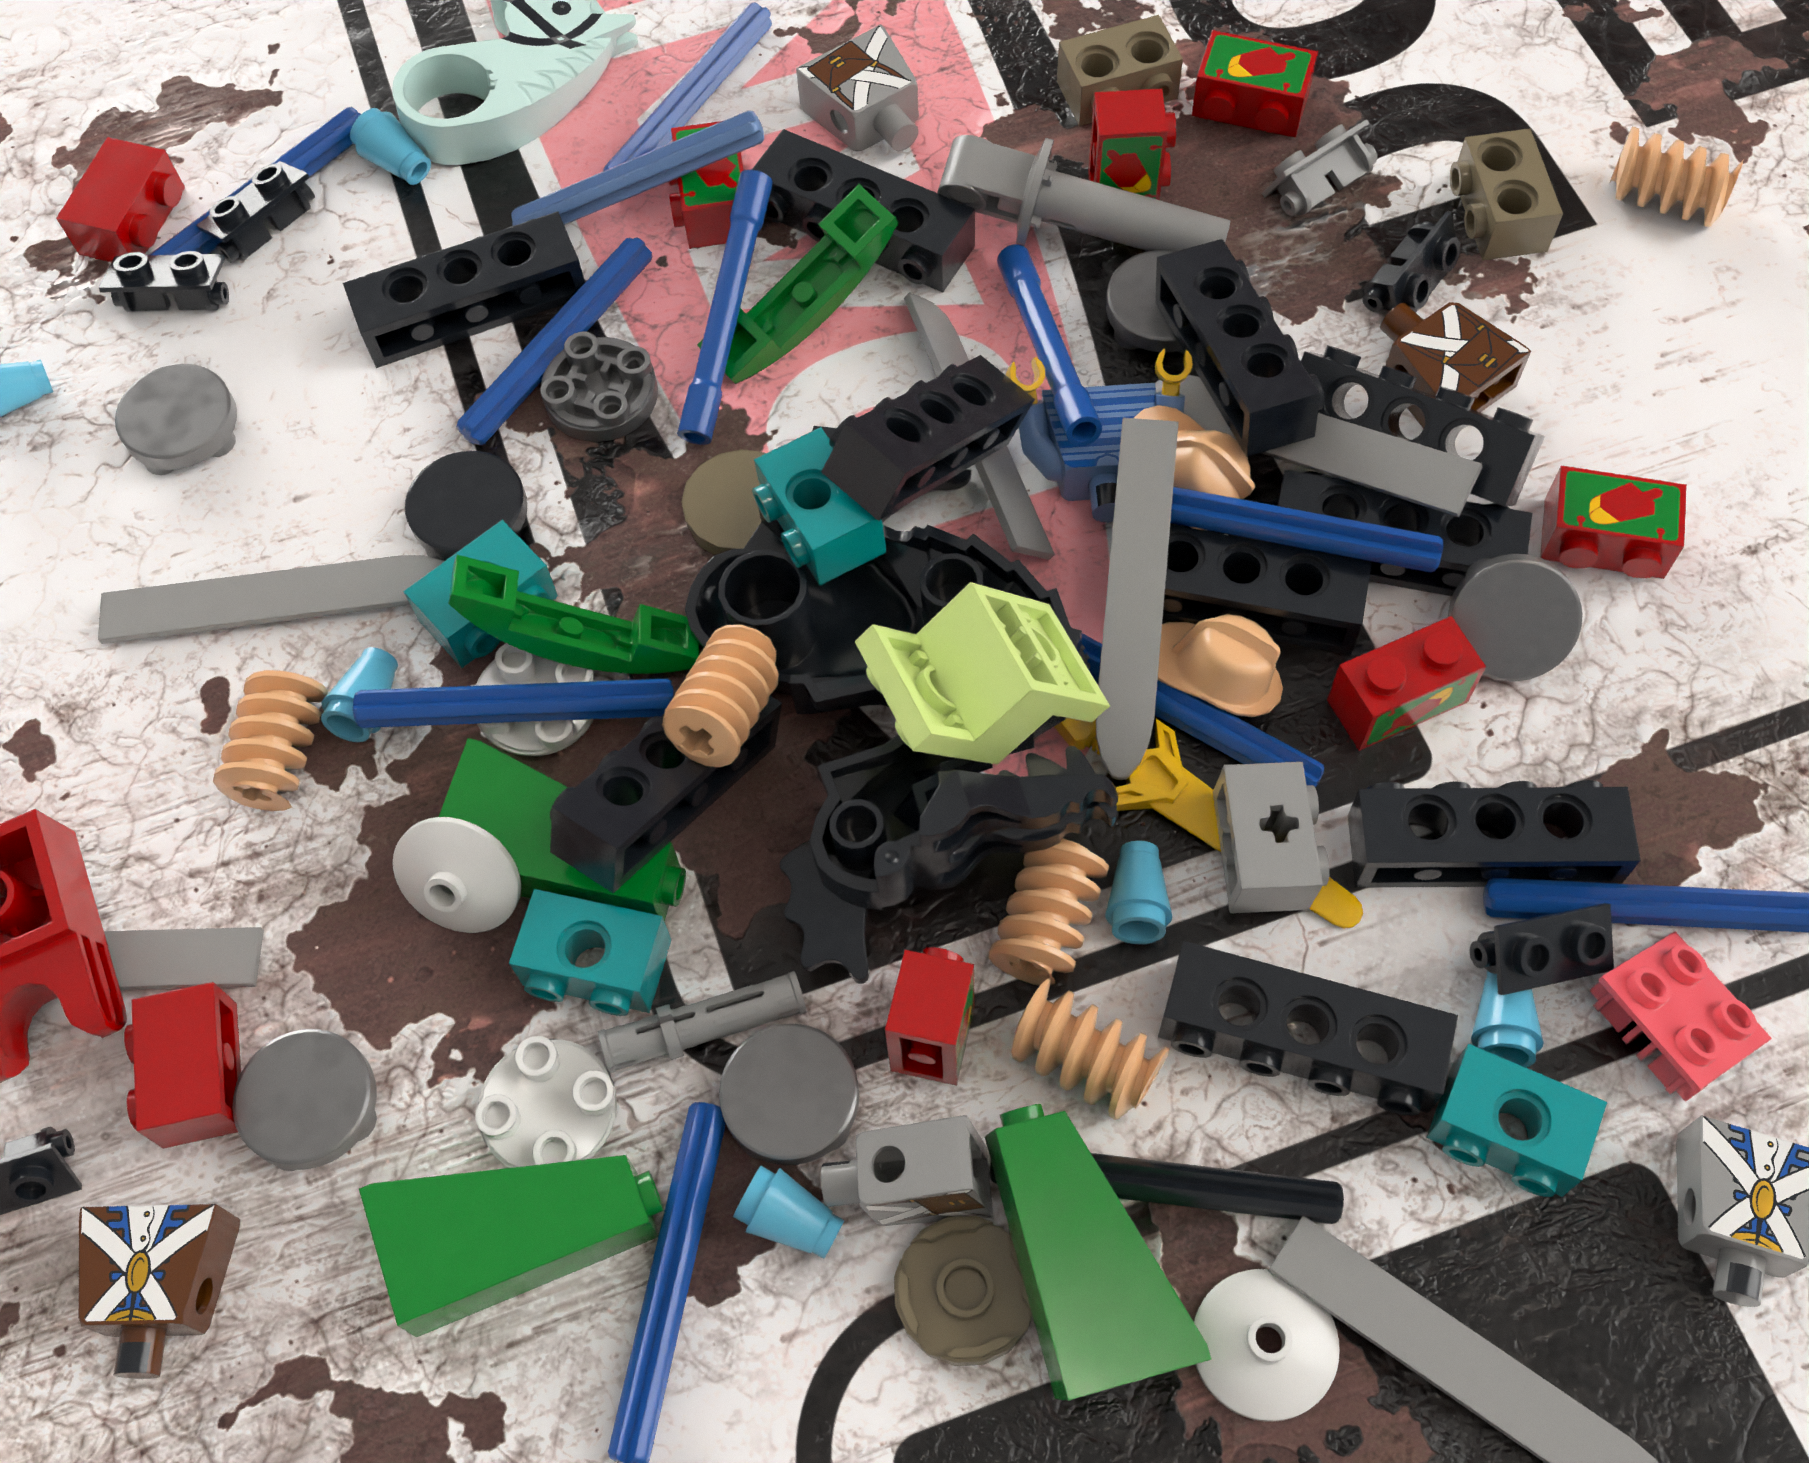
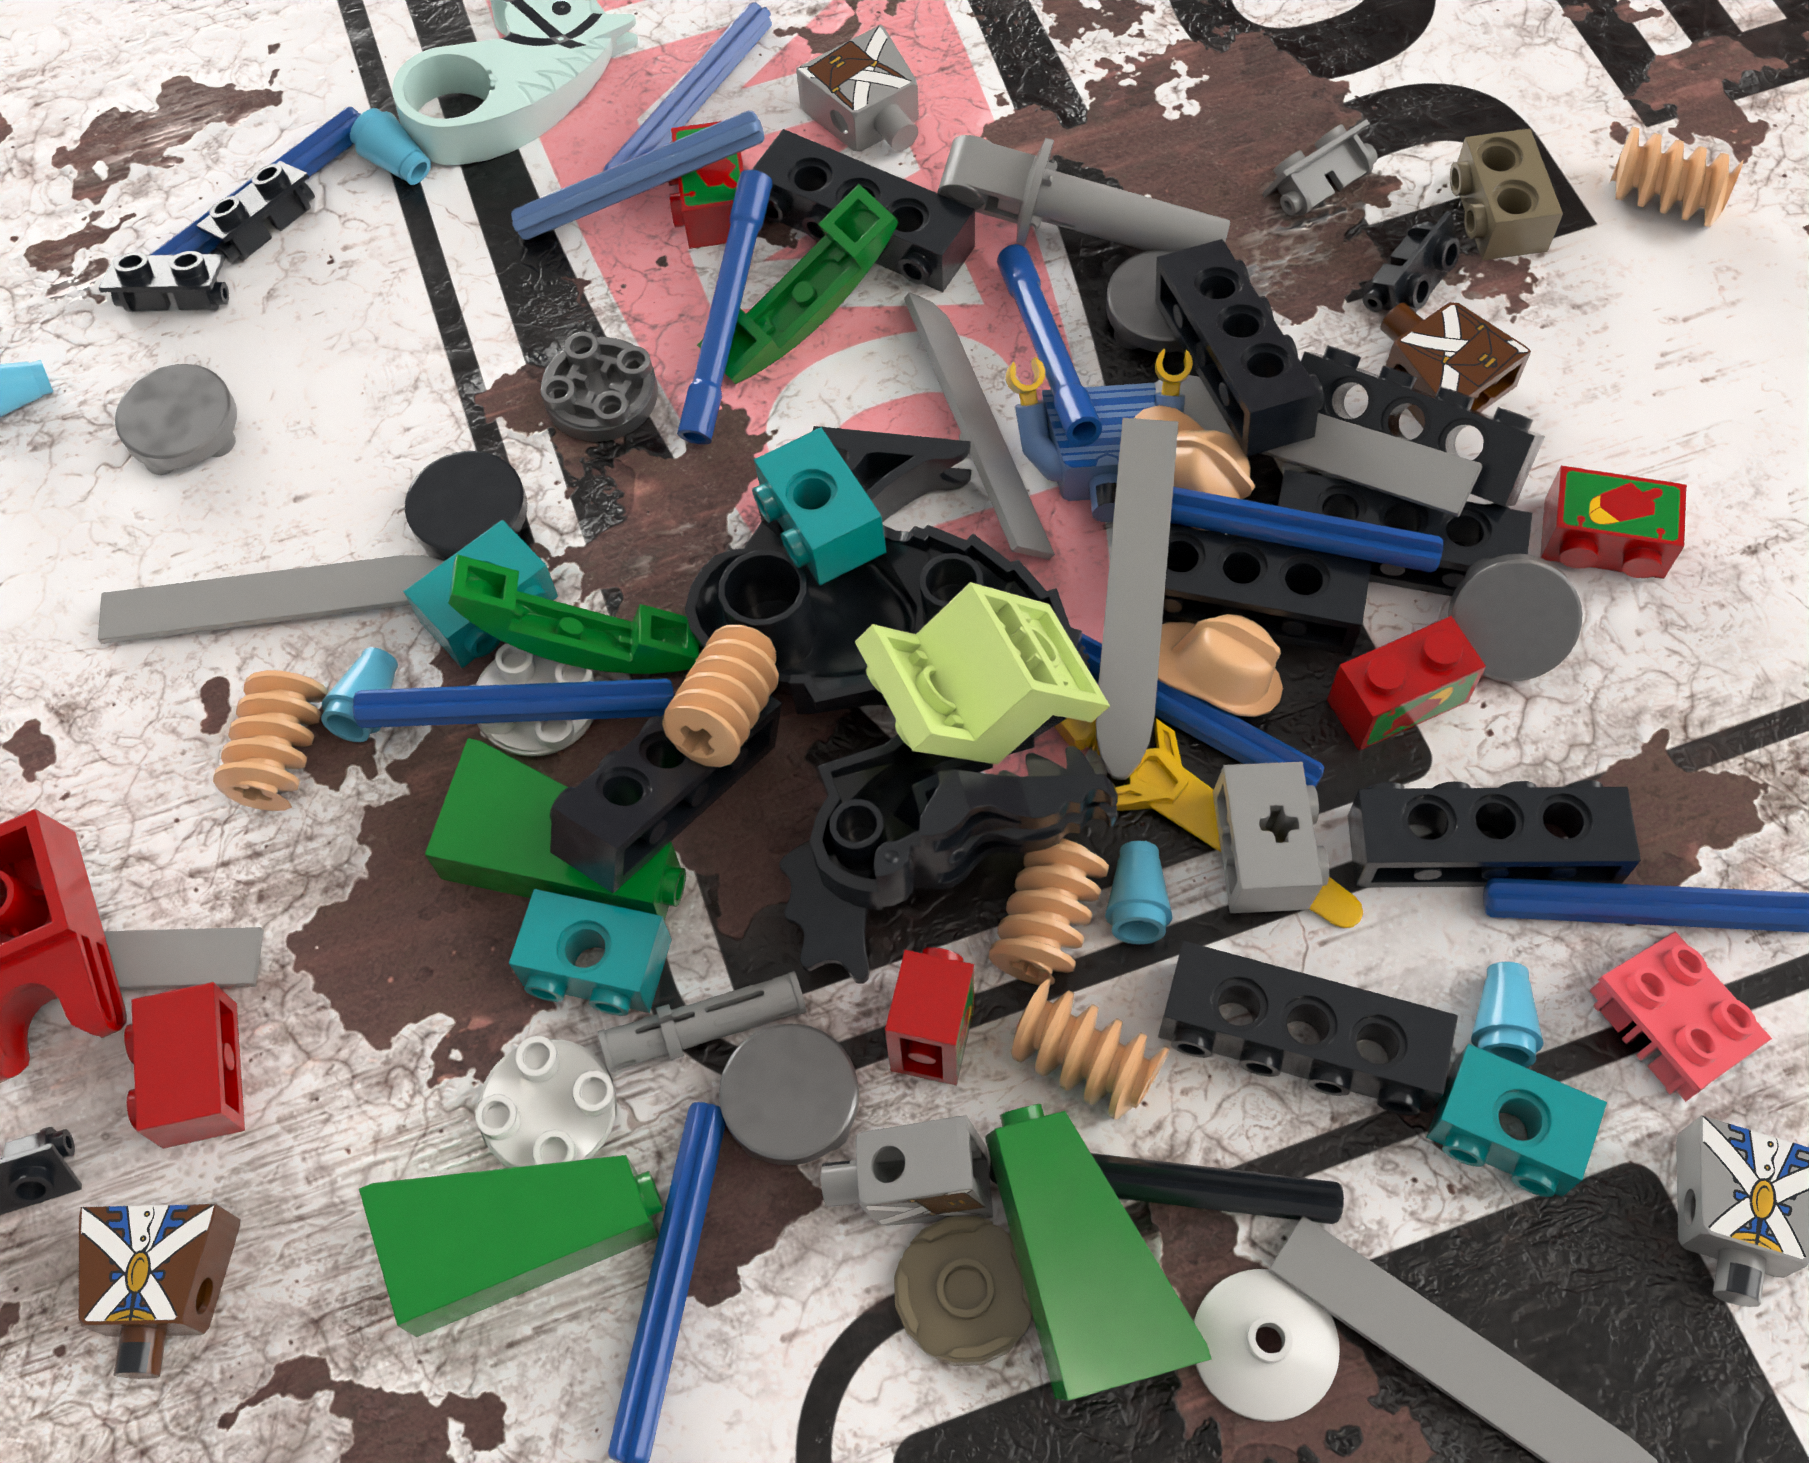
(121, 200): red brick -> none
(305, 1099): flat silver tile -> none
(457, 874): white dish -> none
(465, 289): black brick -> none
(575, 316): blue axle -> none
(721, 501): dark tan tile -> none
(787, 1213): medium azure cone -> none
(925, 436): black brick -> none
(1118, 59): dark tan brick -> none
(1131, 141): red brick -> none
(1253, 83): red brick -> none
(1547, 949): black hinge -> none

